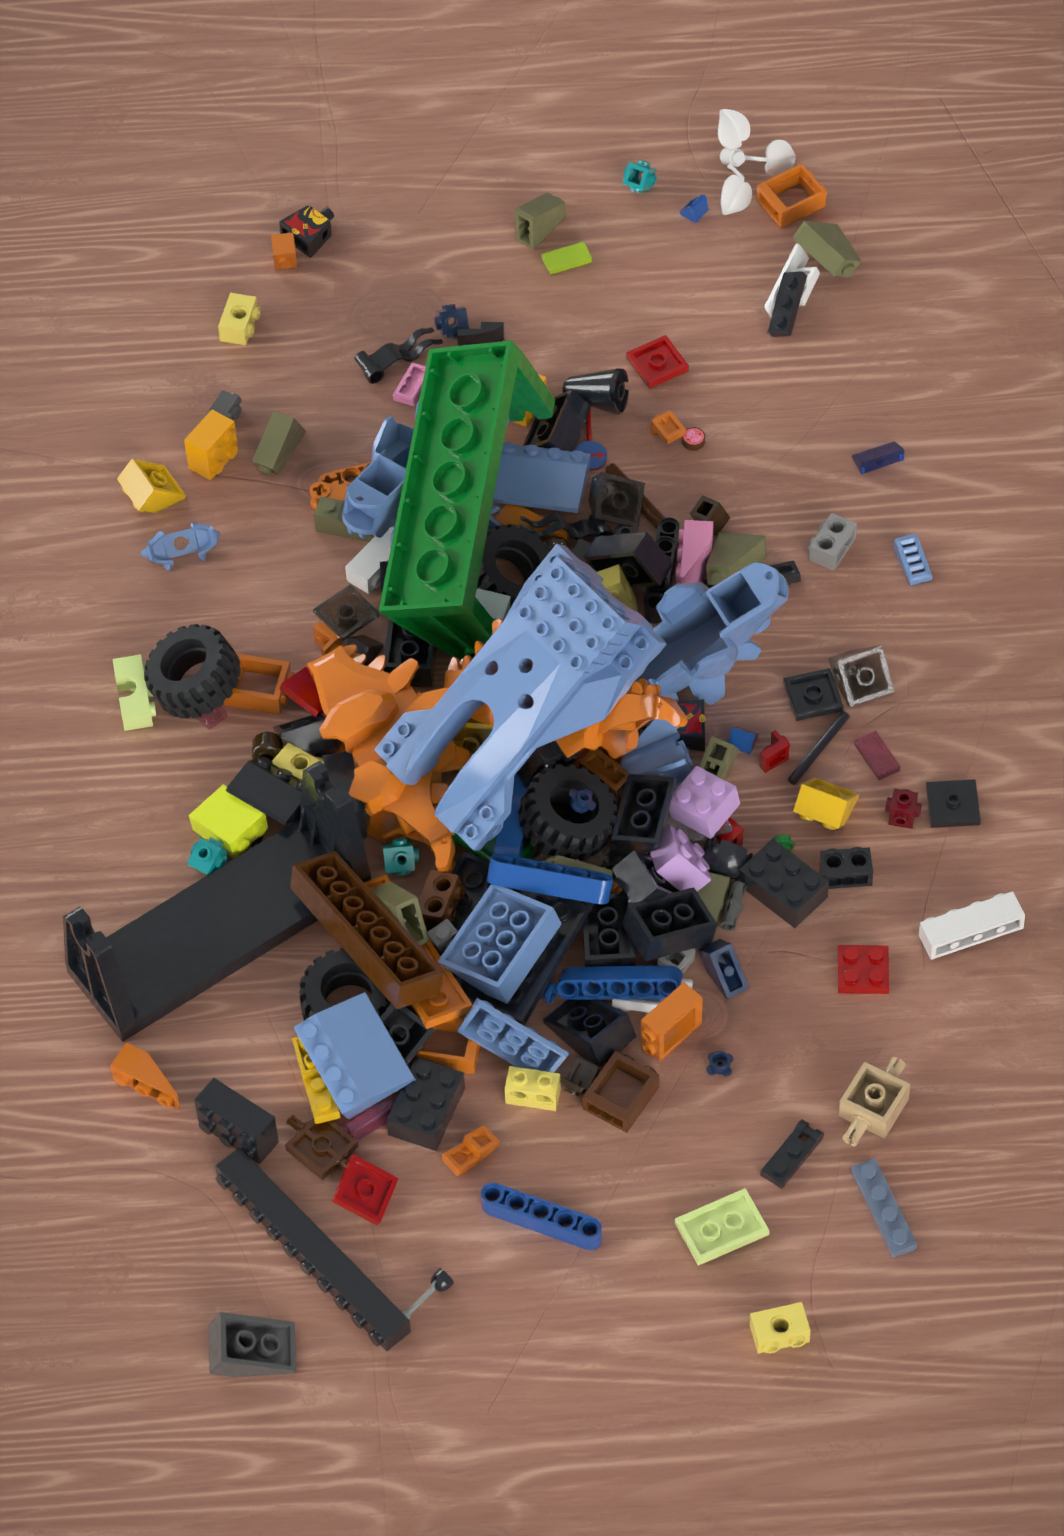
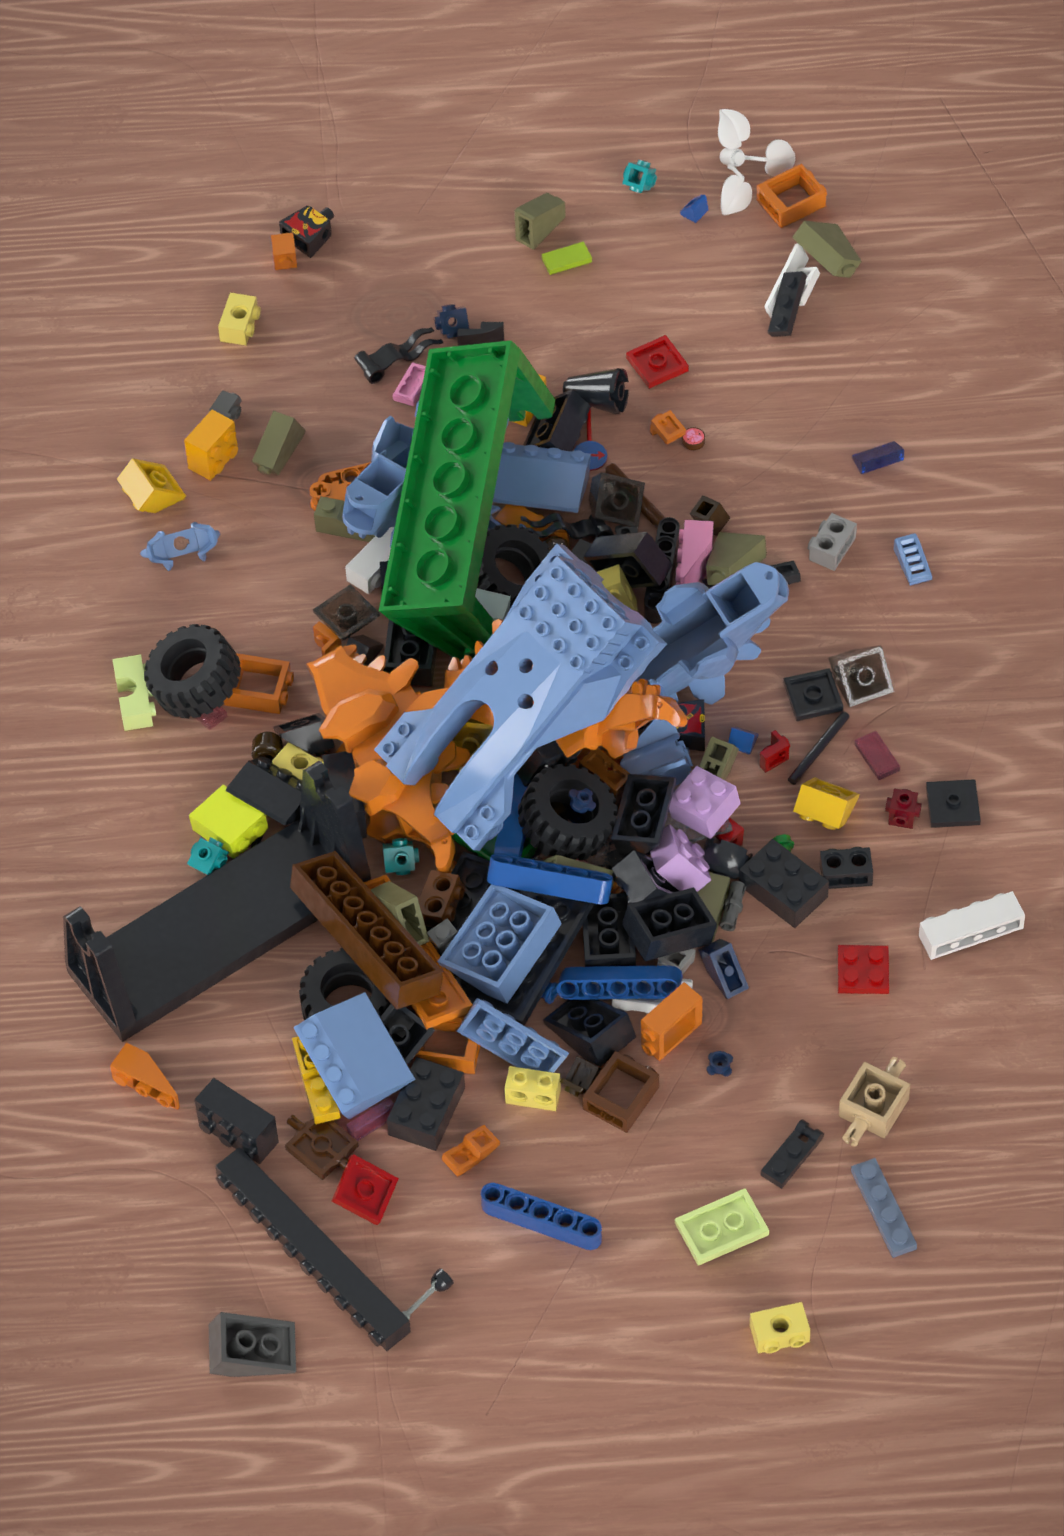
(303, 691): red tile -> none

